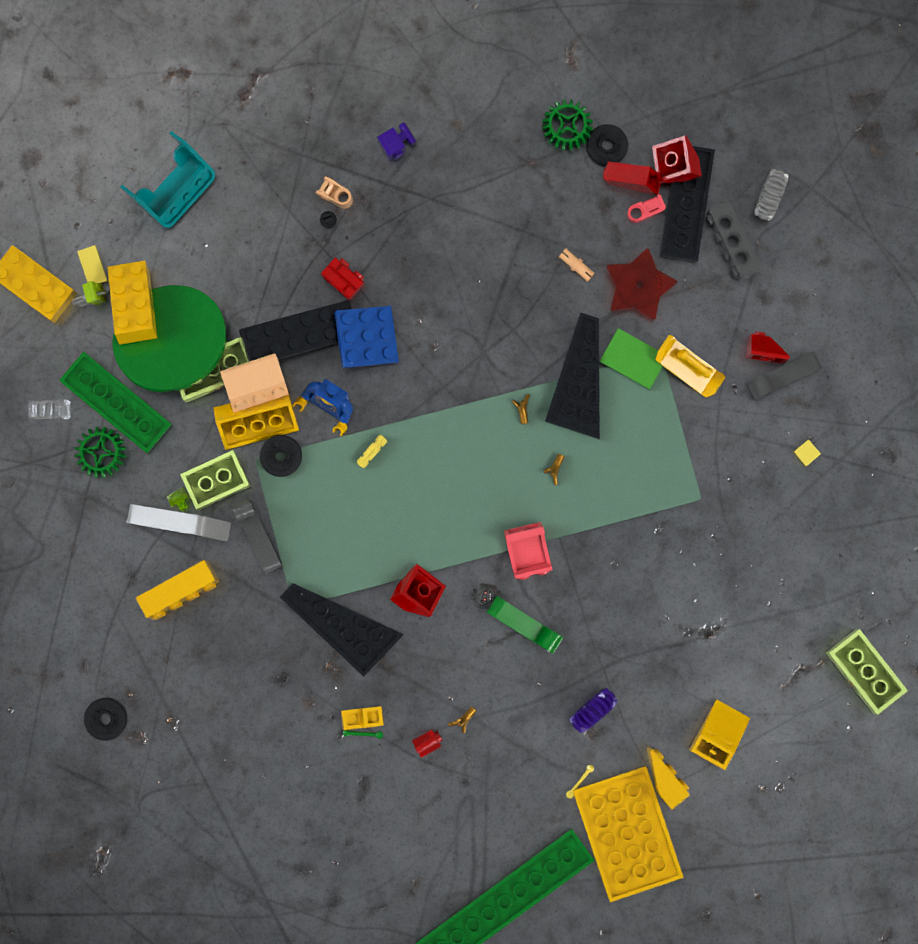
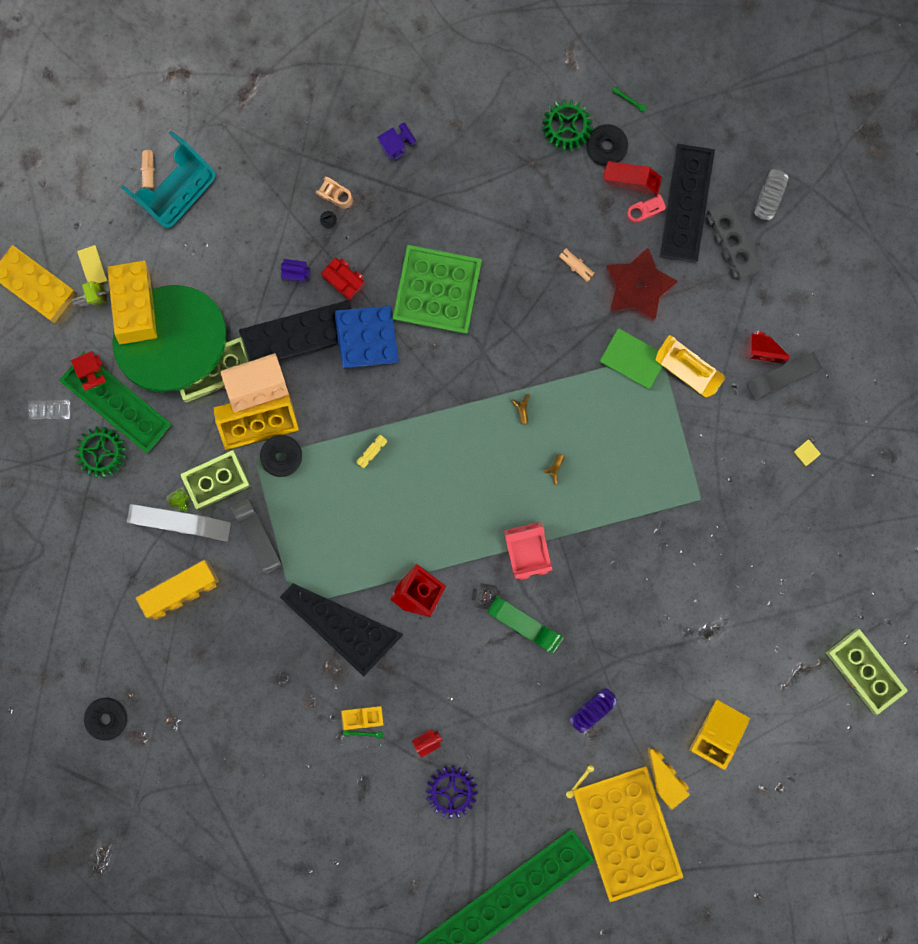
(86, 367): none -> red brick
(147, 169): none -> light nougat axle
(294, 271): none -> dark purple brick
(330, 399): blue torso -> none
(437, 289): none -> bright green plate
(450, 809): none -> dark purple gear
(462, 721): pearl gold bar -> none
(578, 391): black wing -> none
(642, 107): none -> green hinge
(676, 161): red slope -> none

